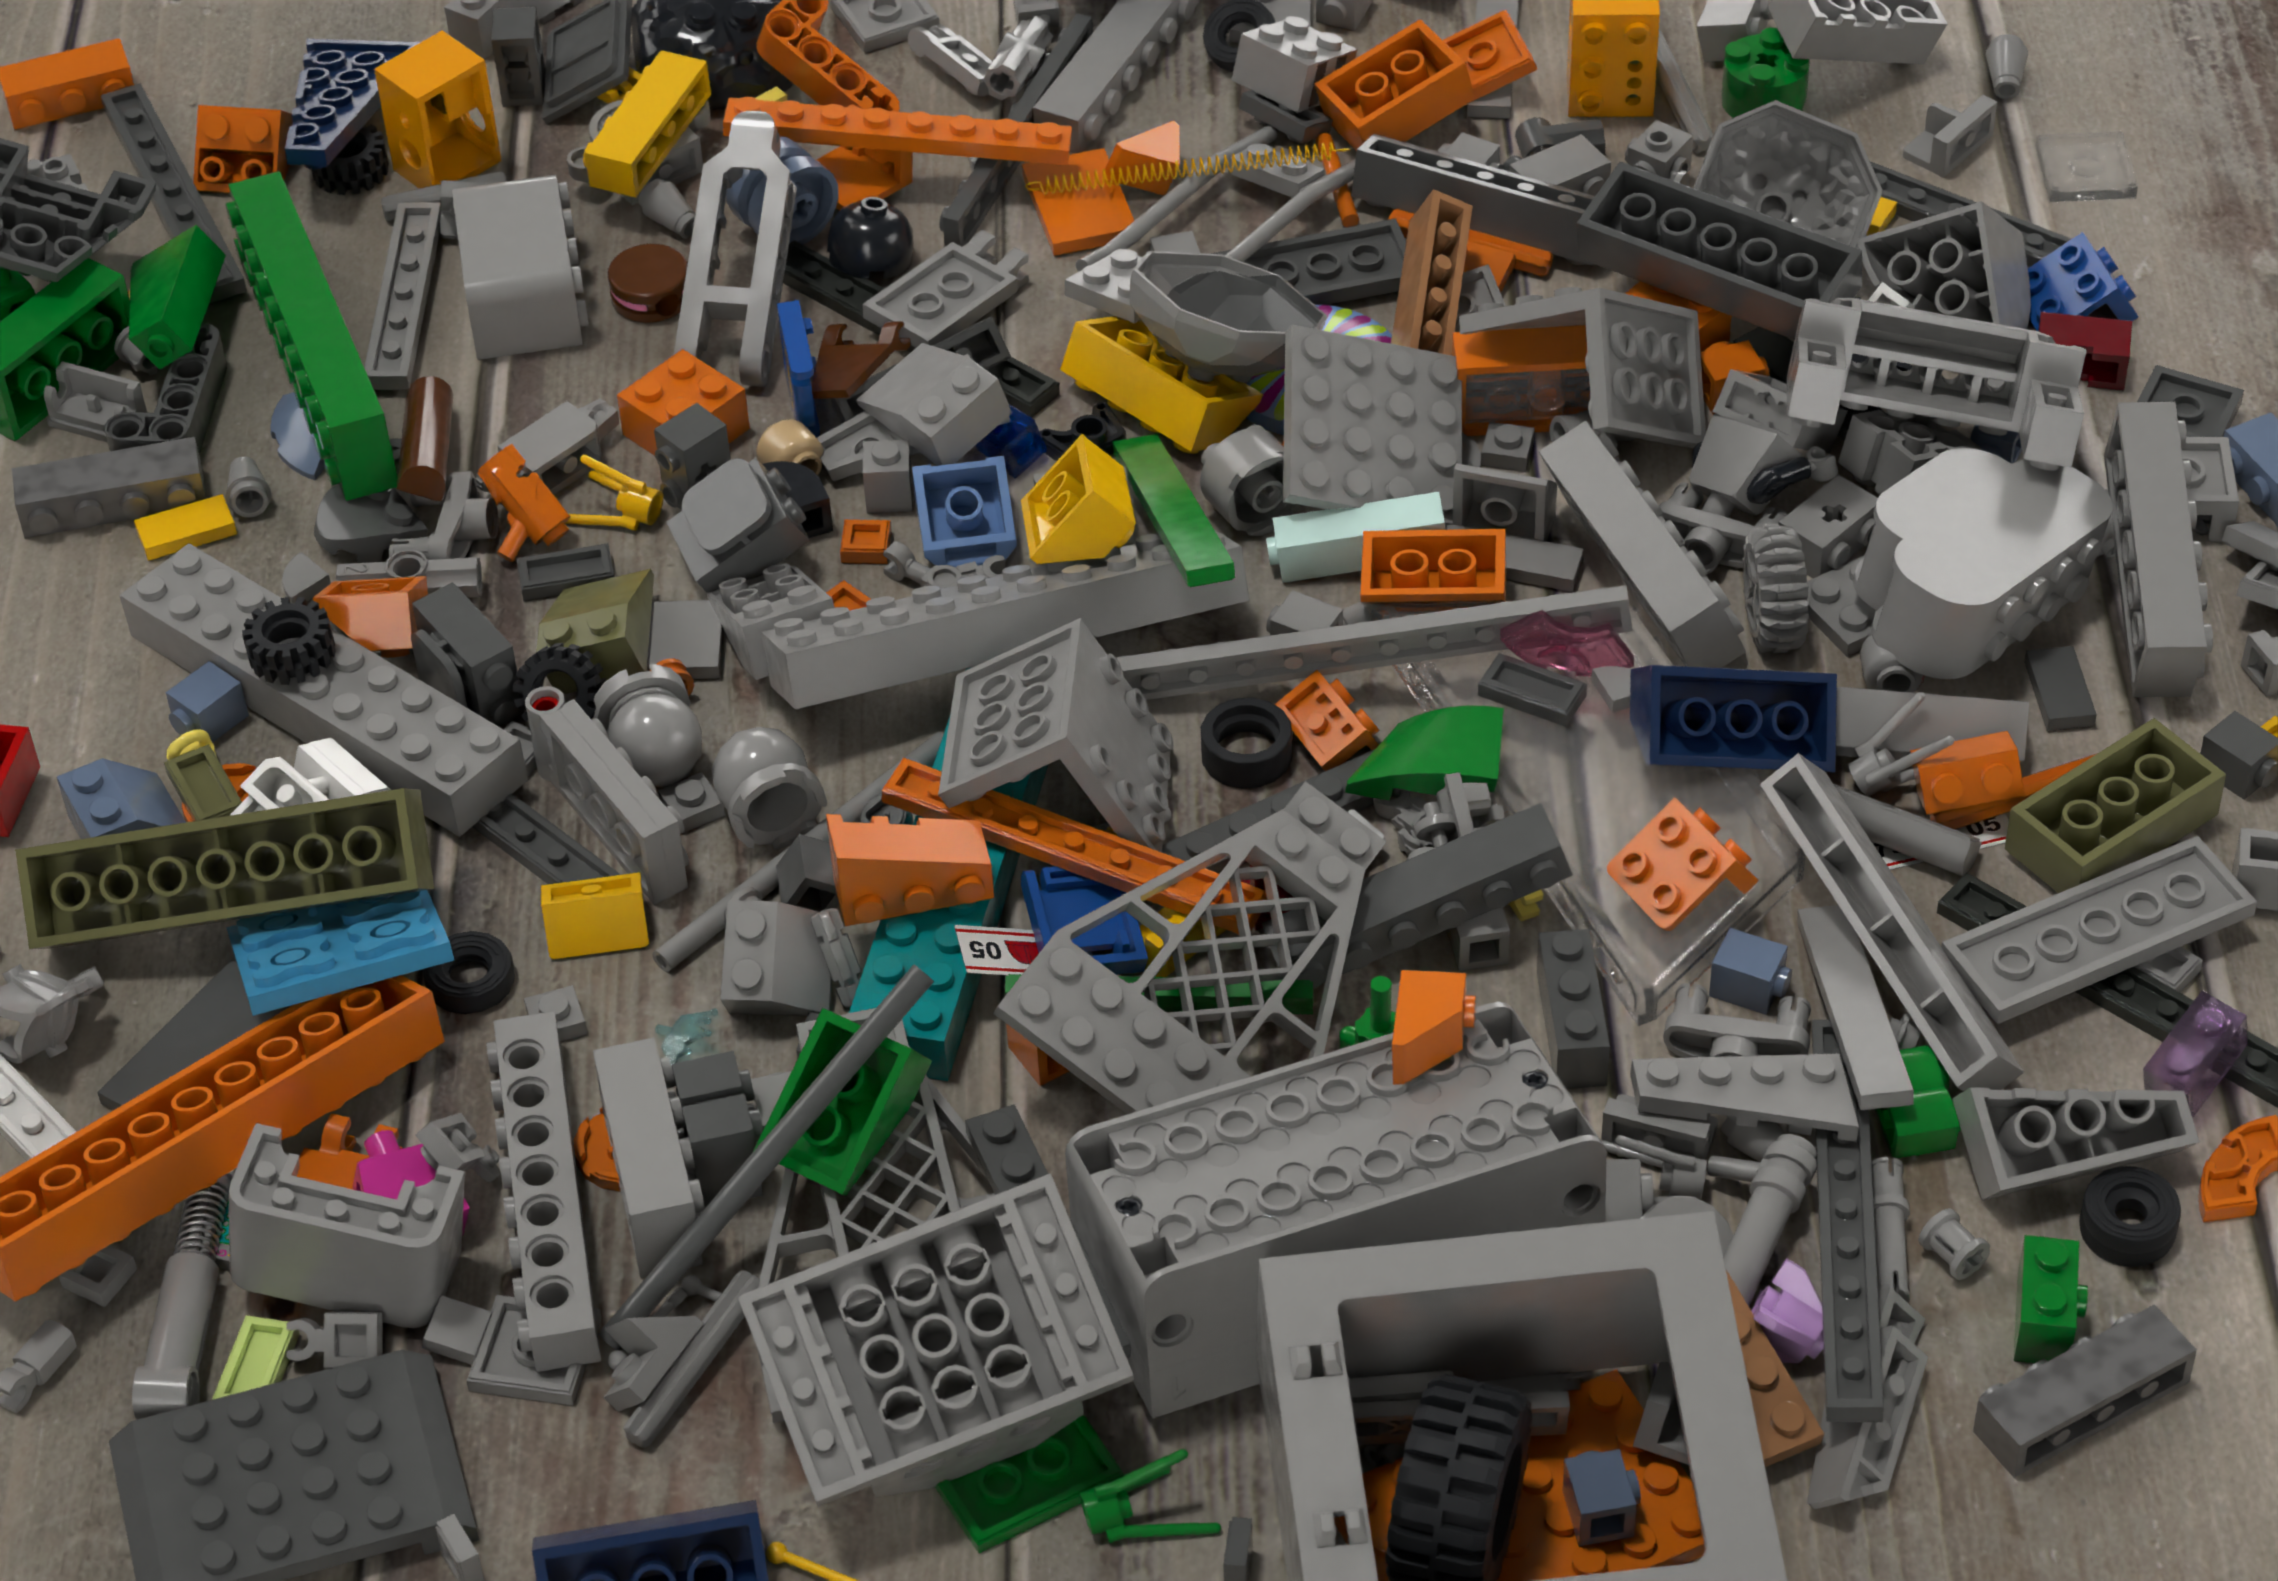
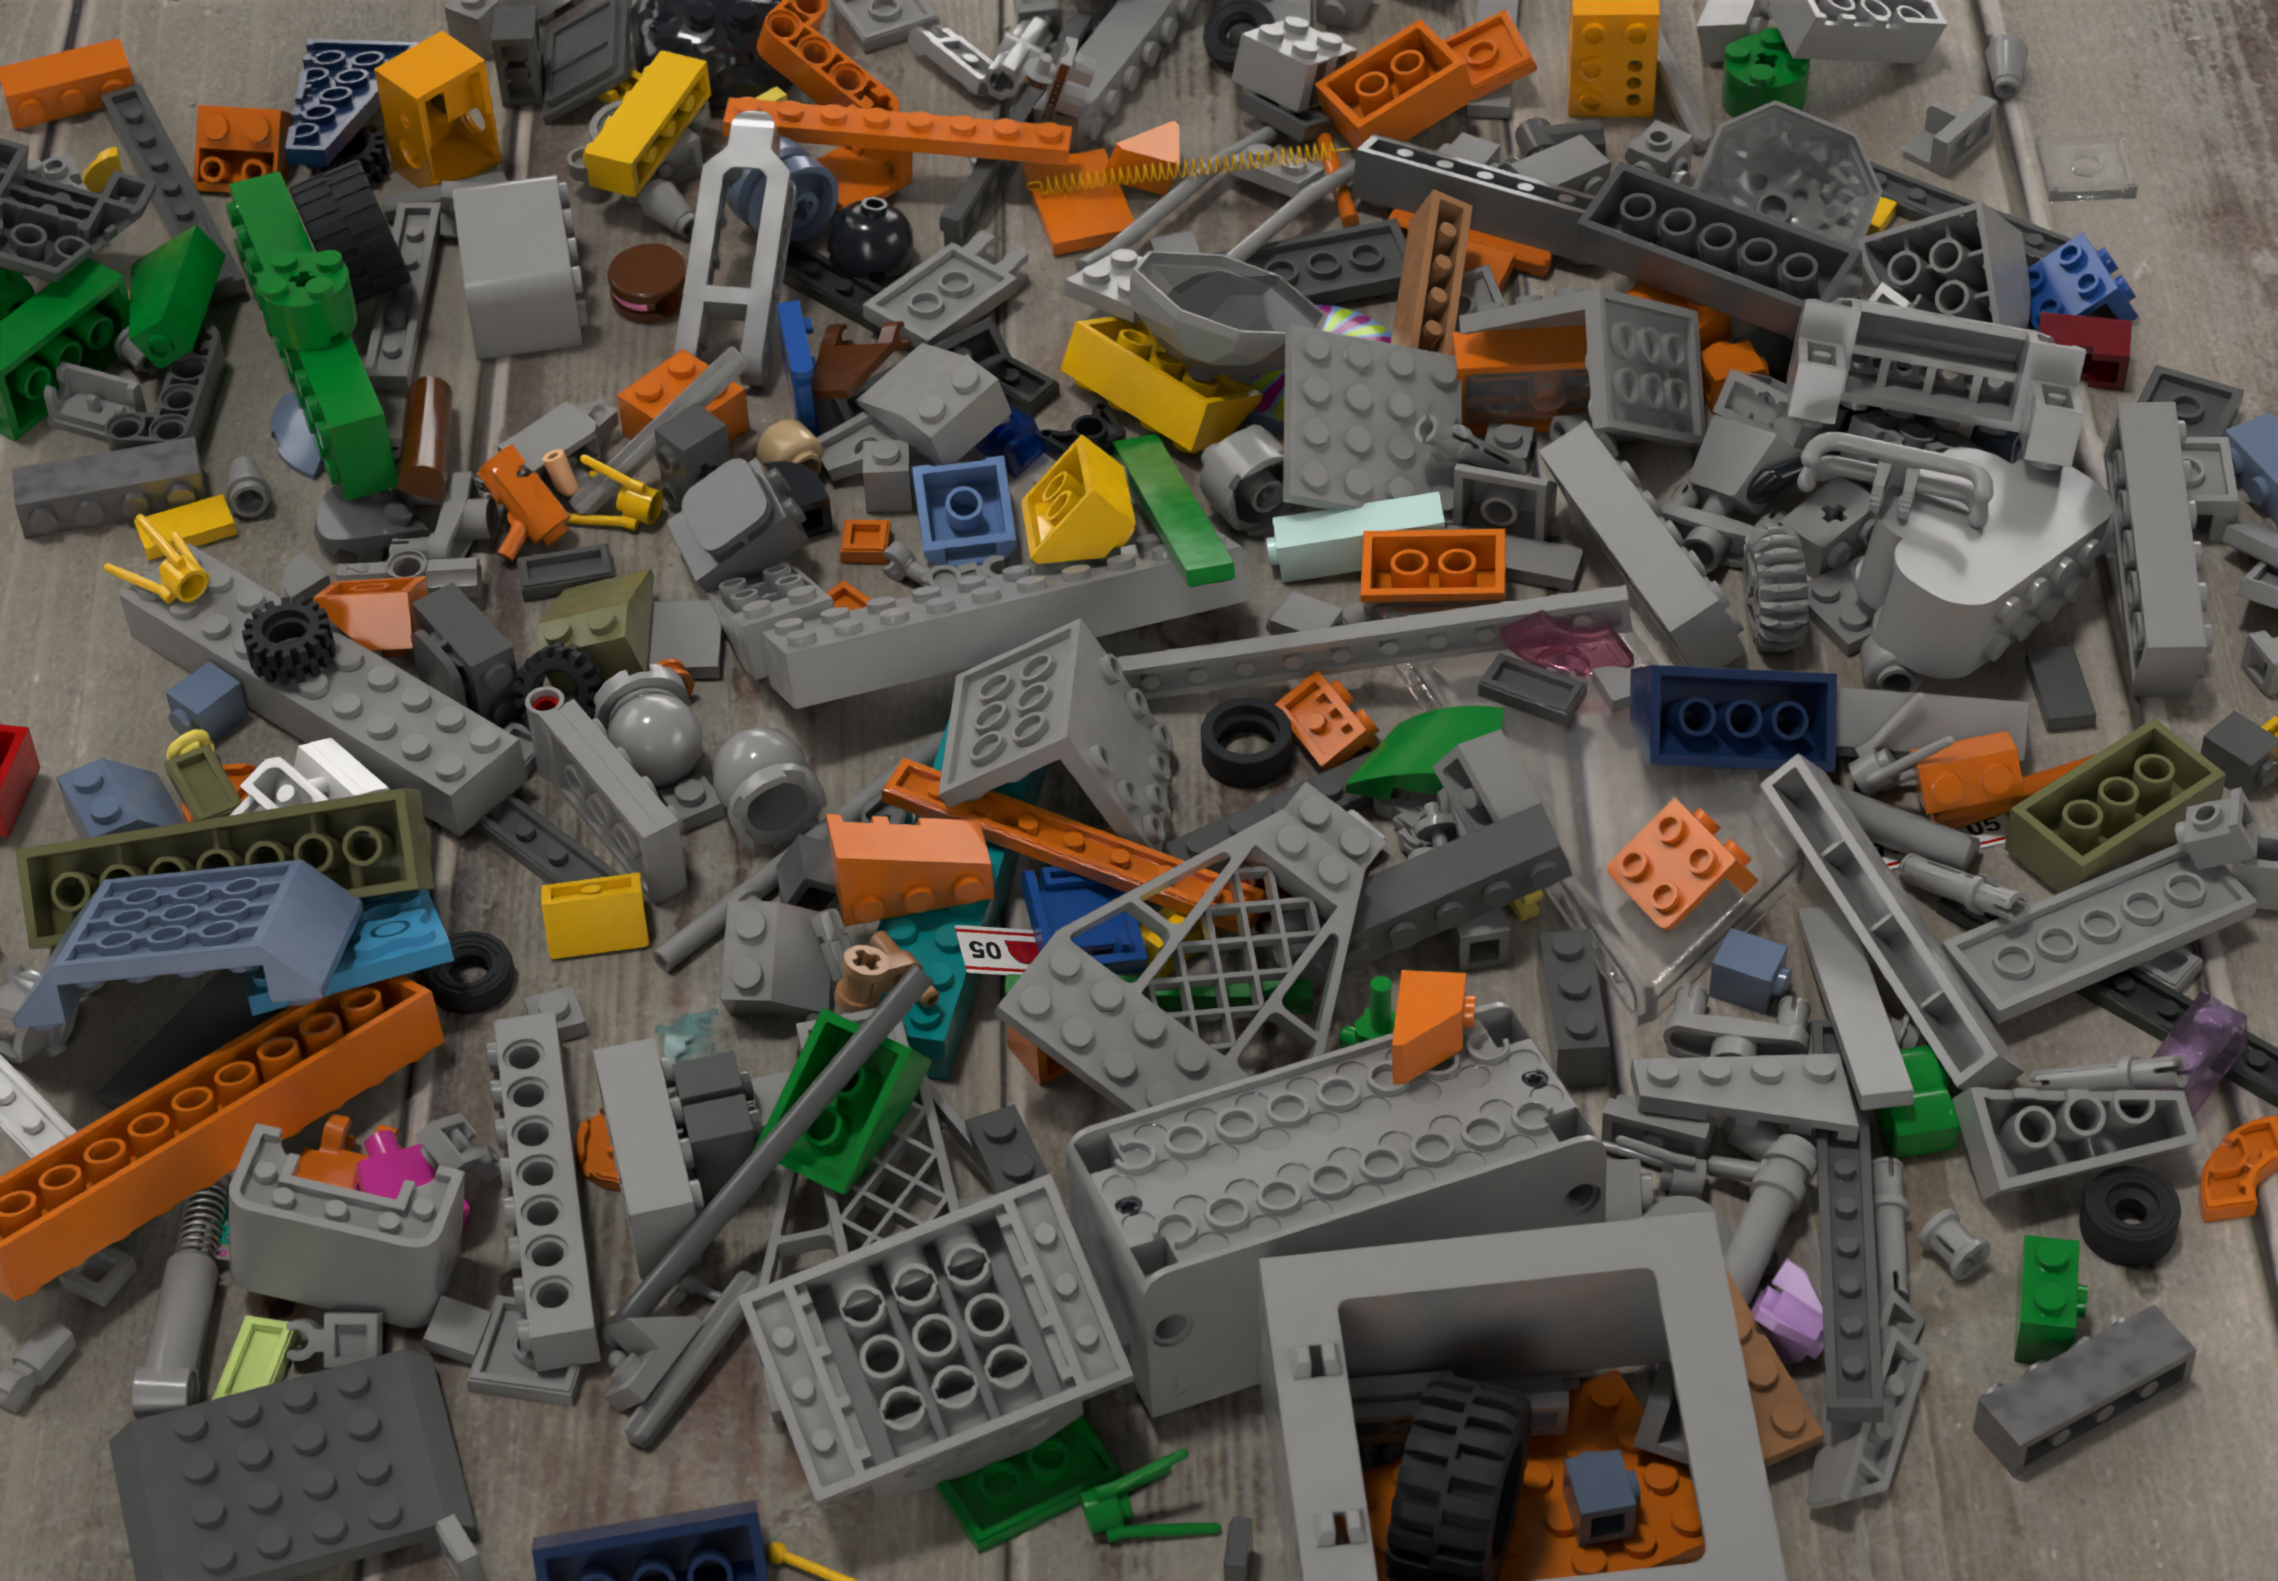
(101, 169): none -> yellow tile
(179, 575): none -> yellow plant
(196, 923): none -> sand blue slope
(307, 298): none -> green brick
(346, 218): none -> black tyre
(561, 474): none -> light nougat arm
(643, 446): none -> light grey axle
(873, 972): none -> medium nougat piece
(1044, 75): none -> light grey hips
(1459, 444): none -> light grey pin
(1485, 781): none -> light grey brick
(1898, 468): none -> light grey piece
(1975, 892): none -> light grey pin
(2127, 1074): none -> light grey pin
(2219, 831): none -> light grey brick

